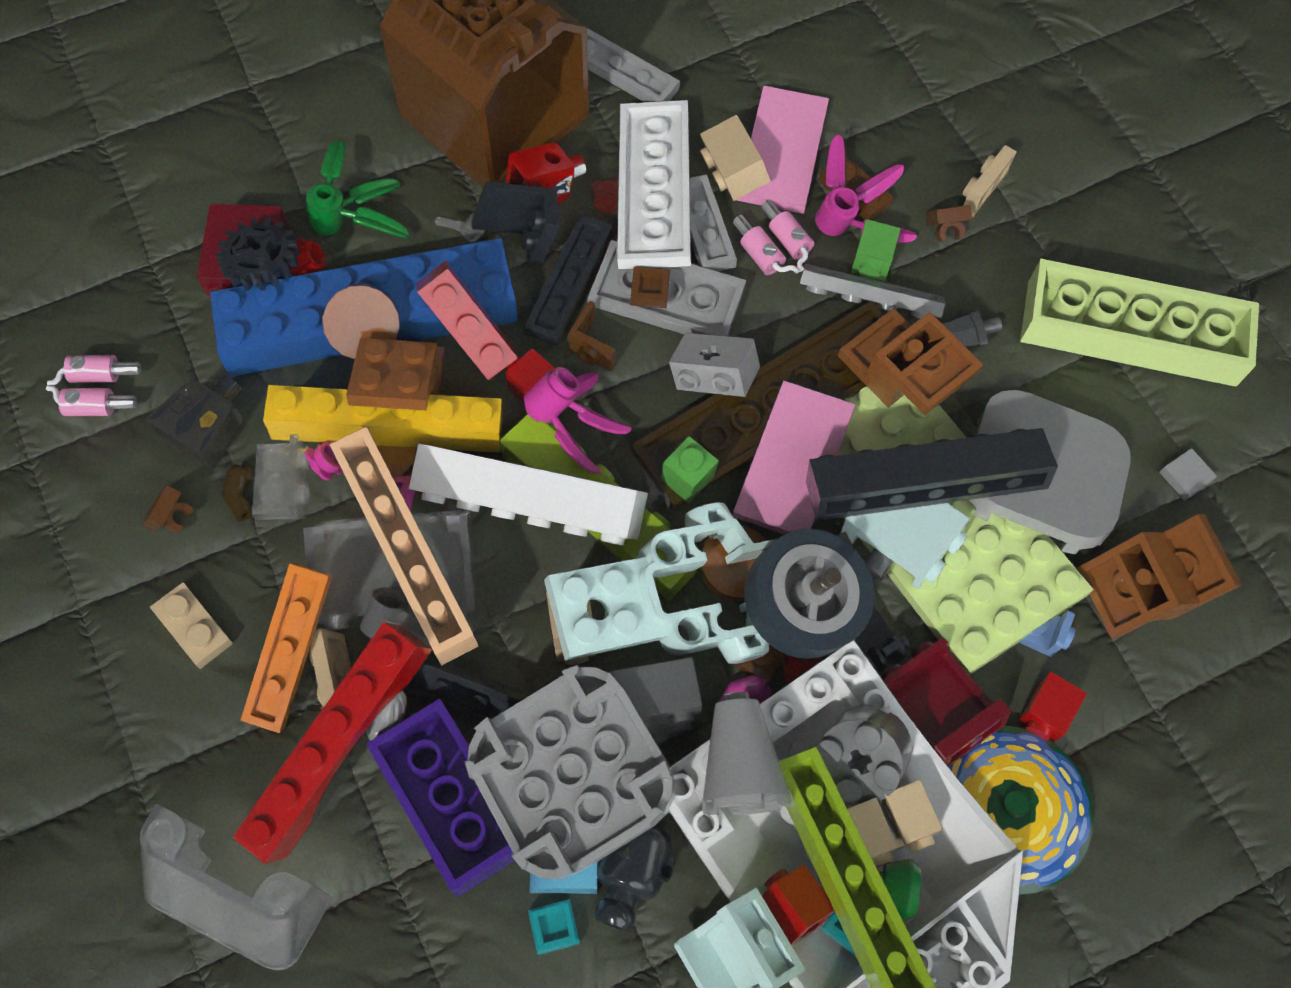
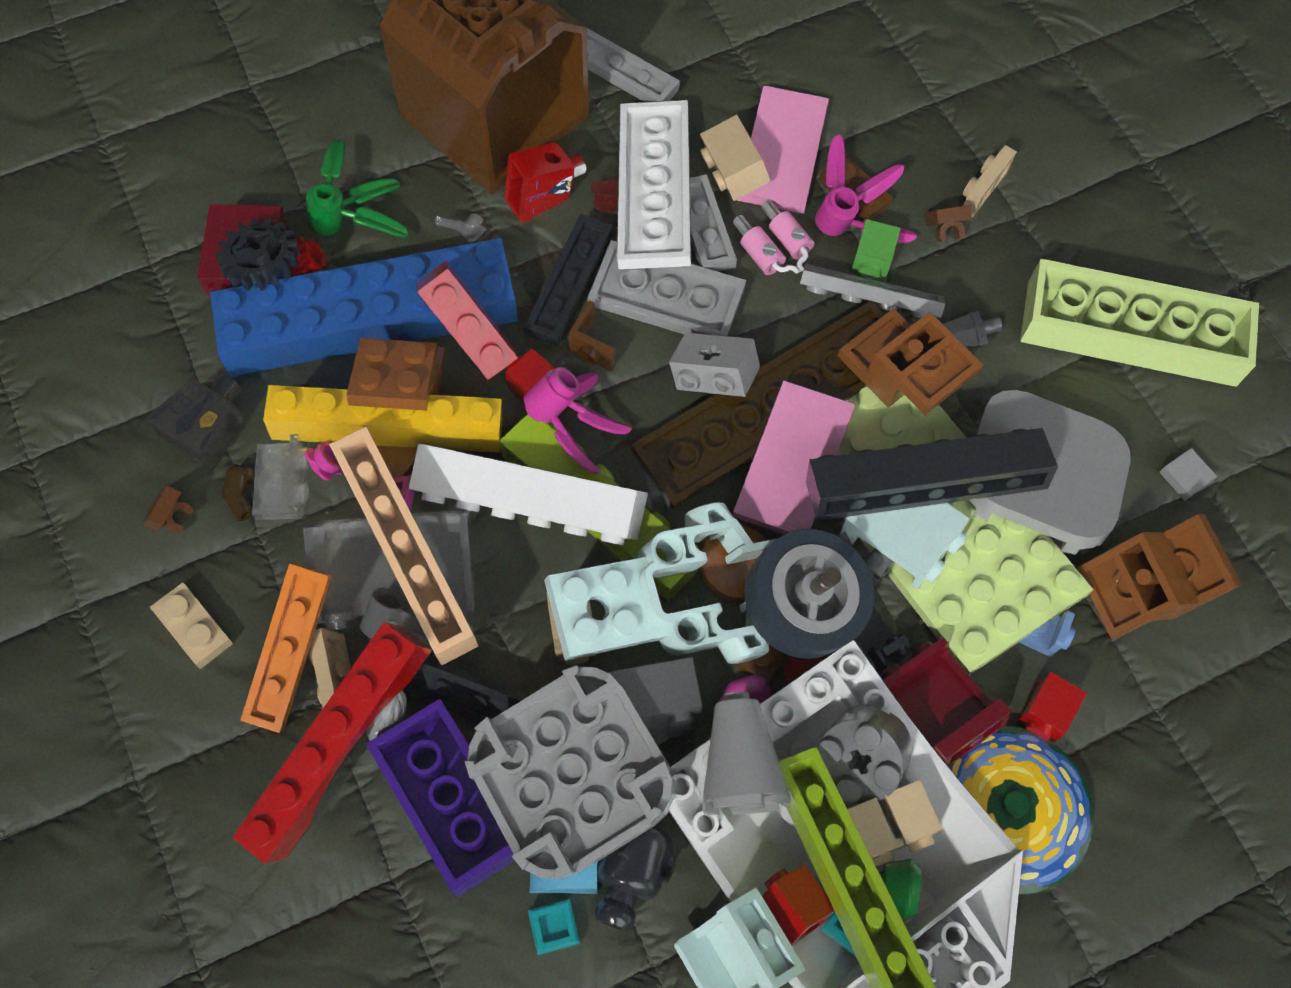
(92, 400): bright pink piece -> none
(264, 928): clear windscreen -> none
(359, 313): tile -> none
(522, 211): black bracket -> none
(650, 287): reddish brown plate -> none
(689, 469): bright green brick -> none

